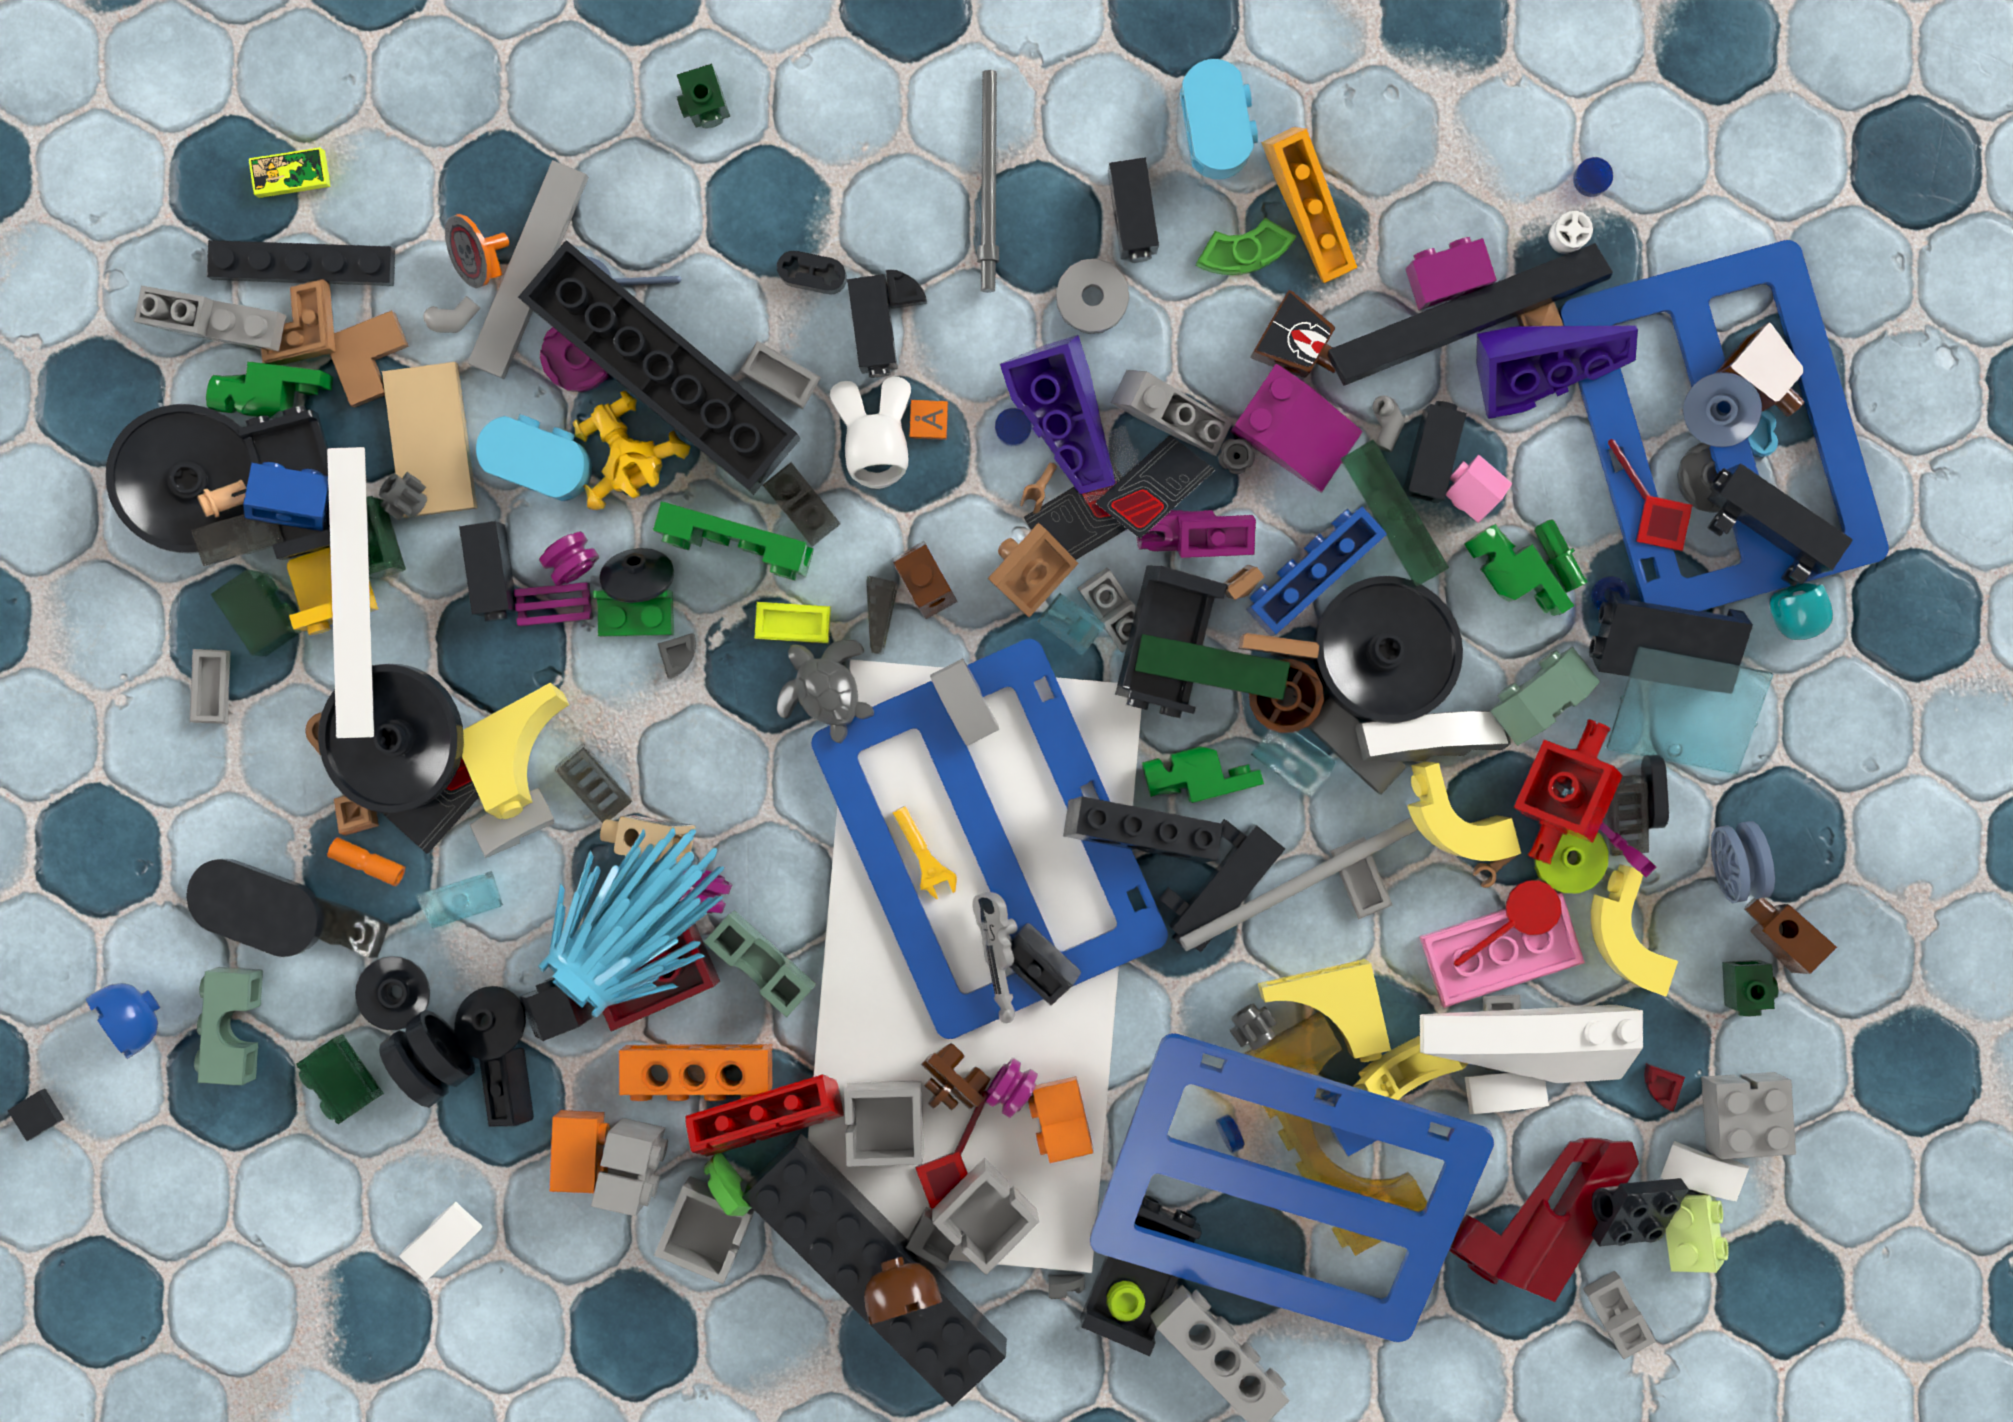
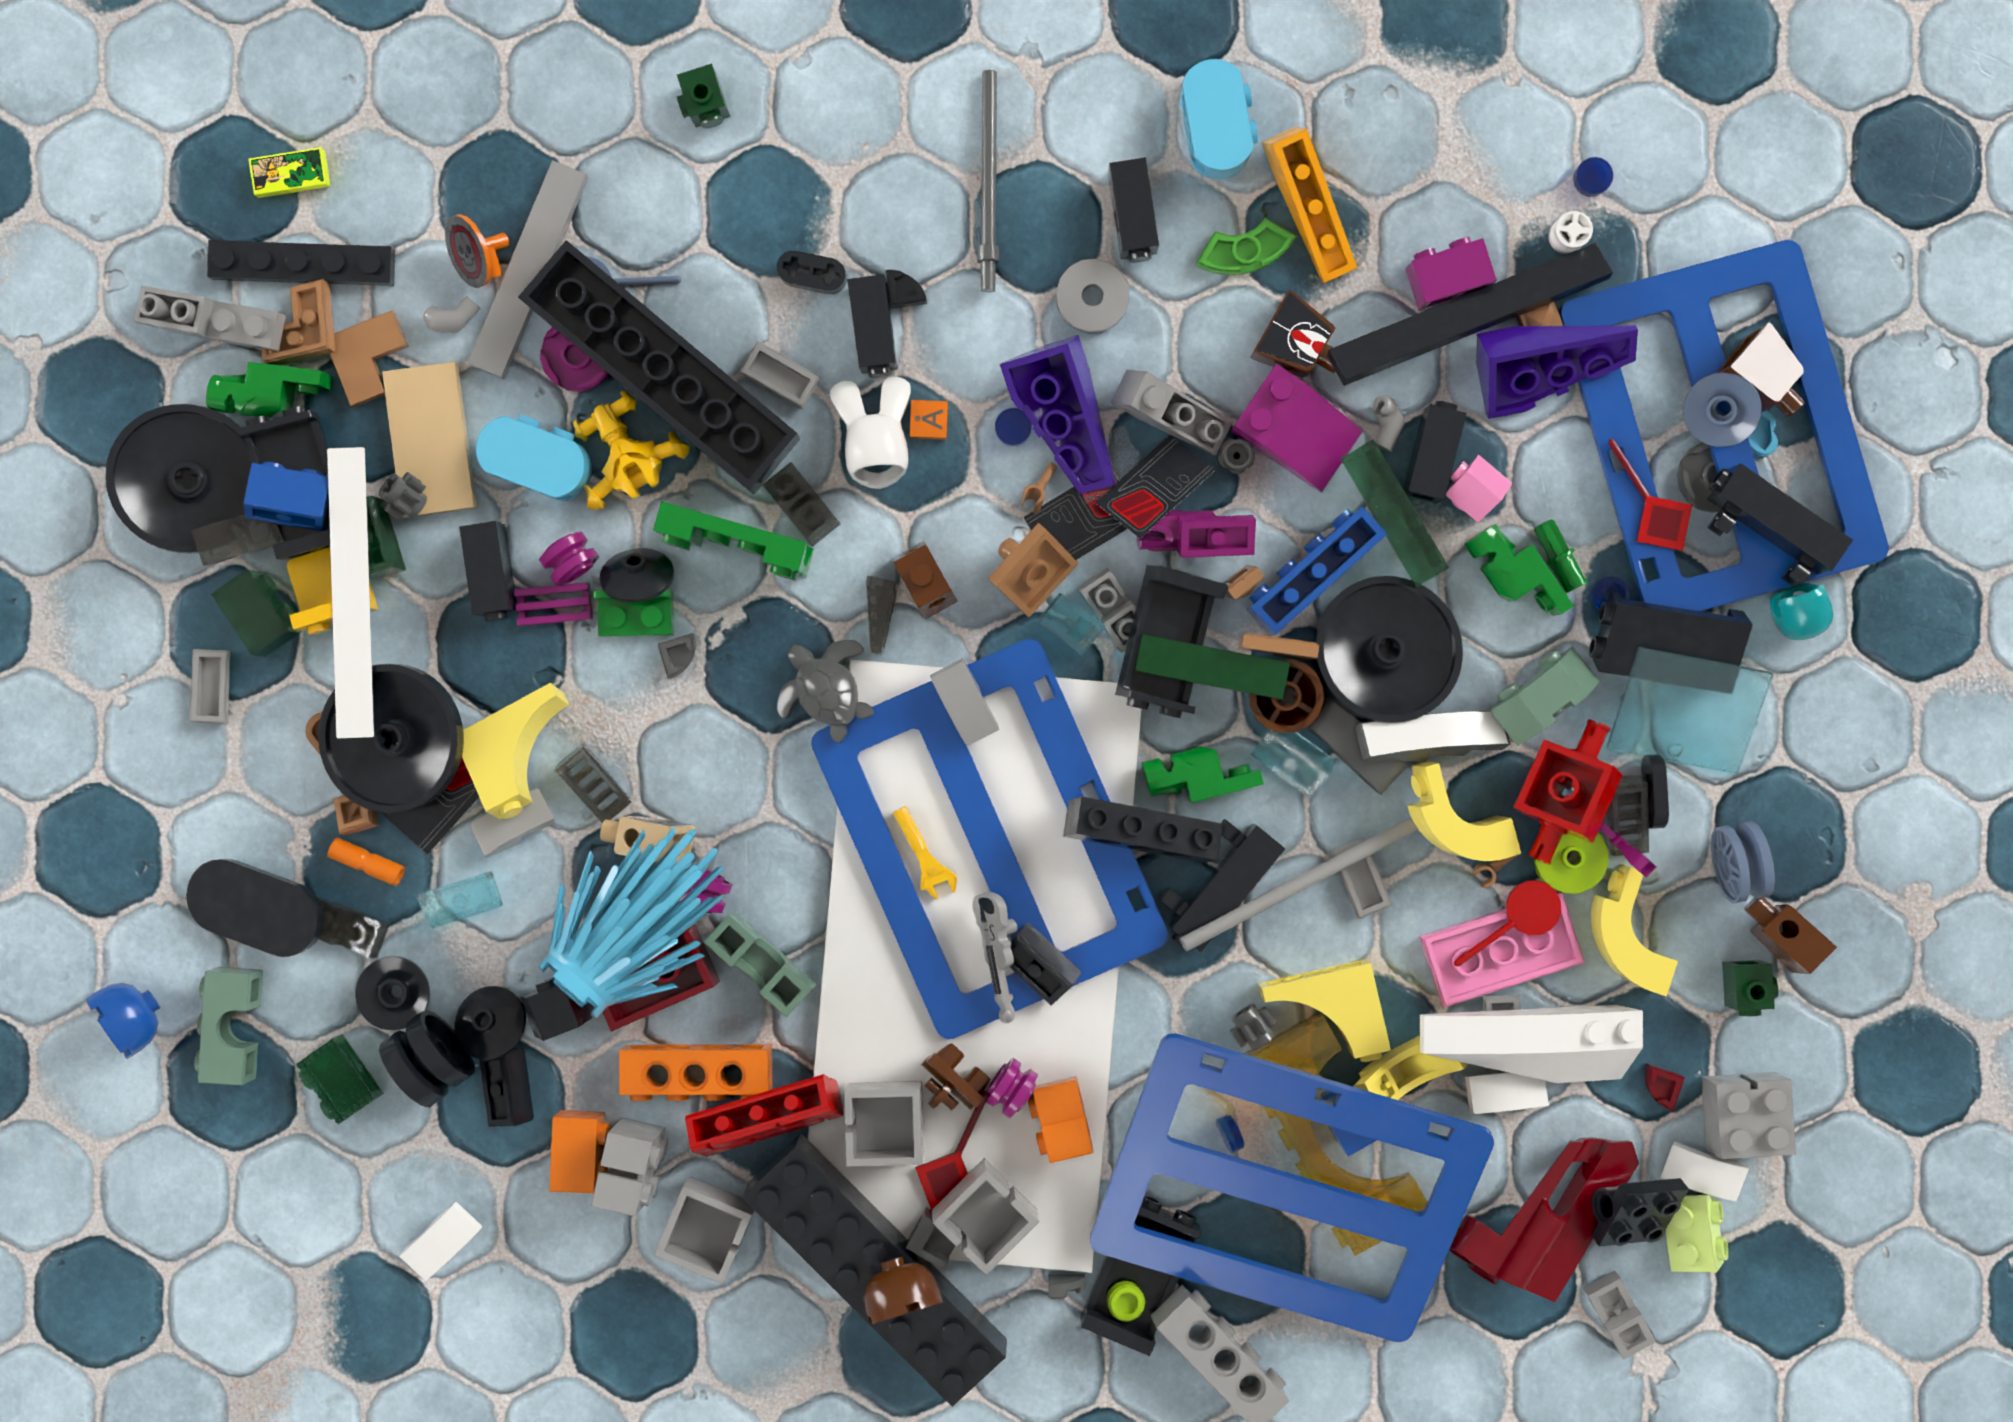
(35, 1114): black tile -> none
(221, 498): light nougat pin -> none
(726, 1186): bright green tile -> none
(792, 622): neon yellow tile -> none

